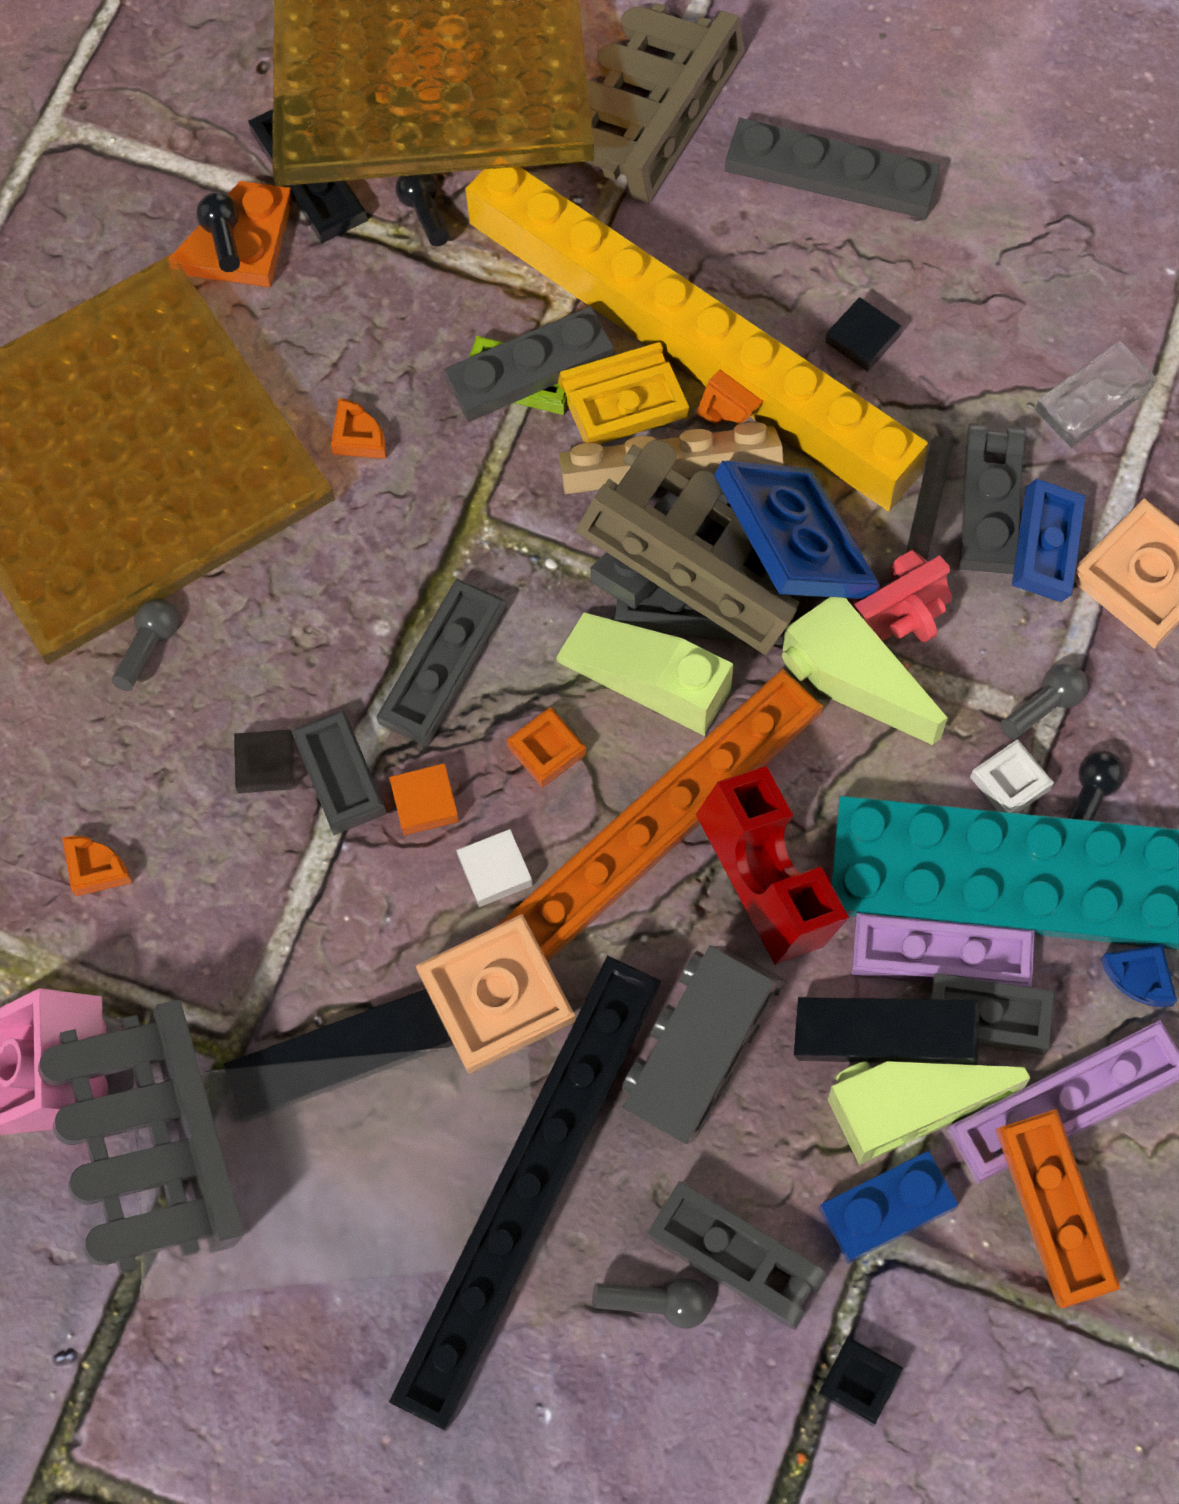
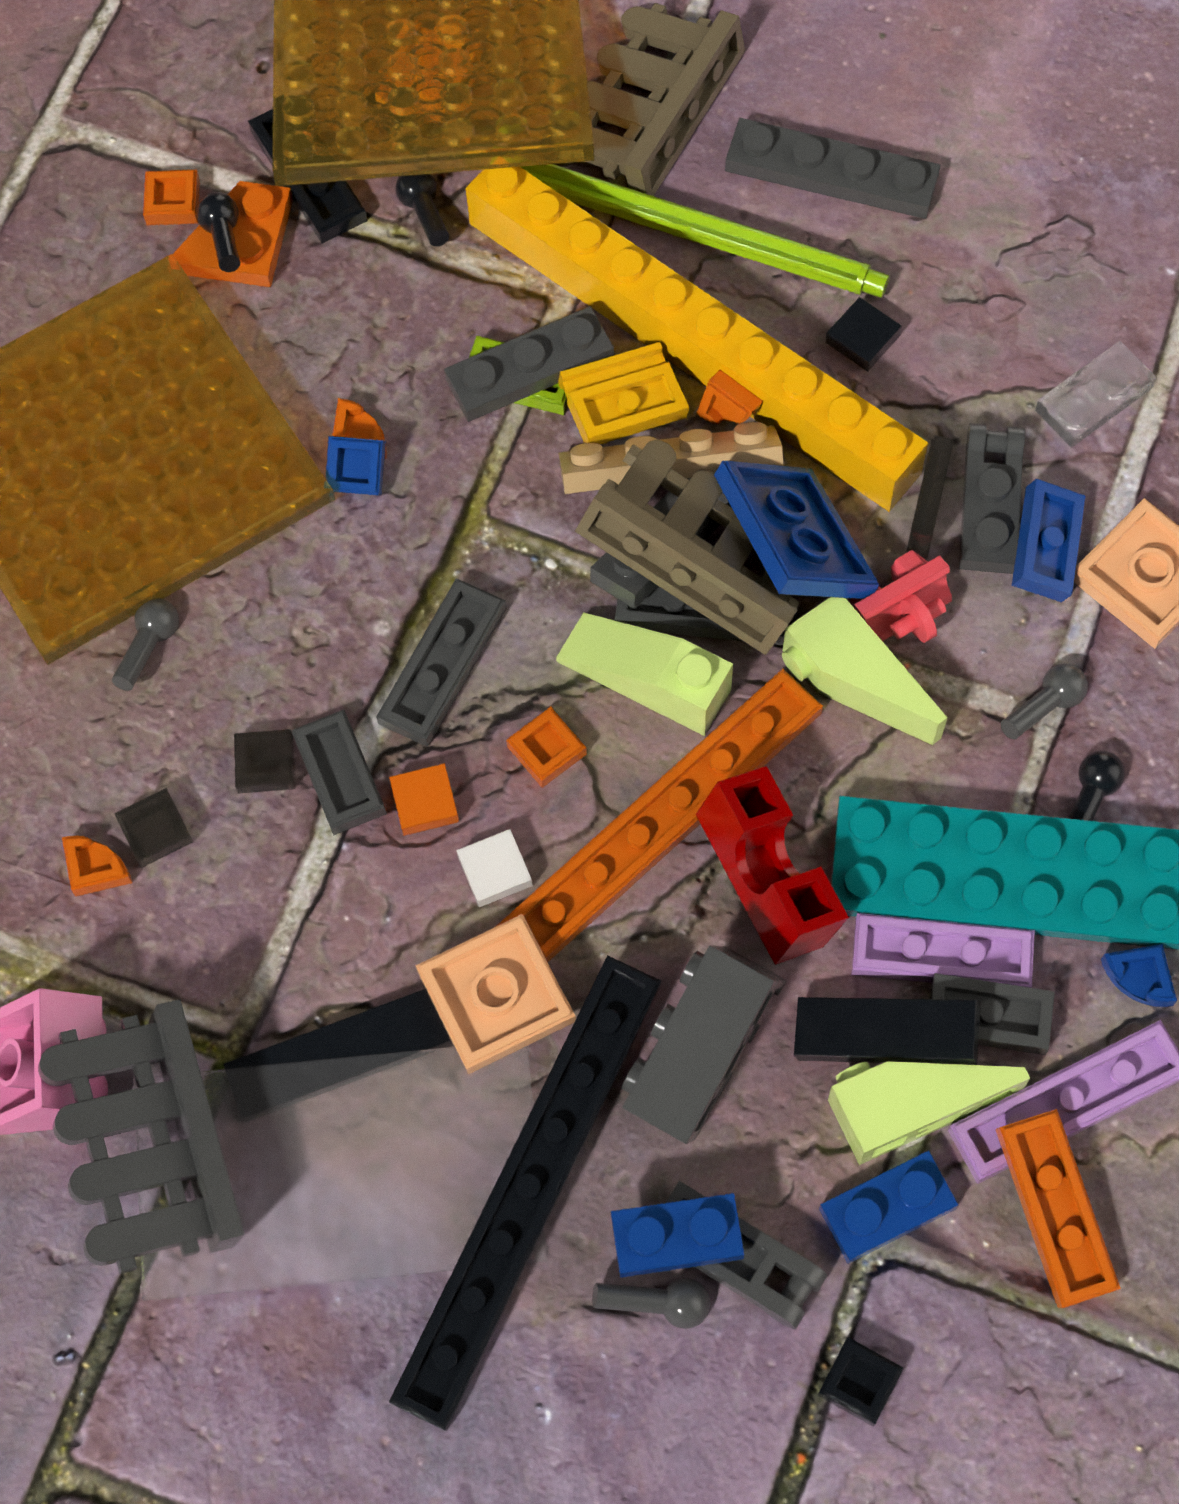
(153, 827): none -> clear smoke tile
(171, 197): none -> orange tile
(355, 465): none -> blue tile
(677, 1235): none -> blue plate
(712, 230): none -> lime piece
(1012, 779): white tile -> none

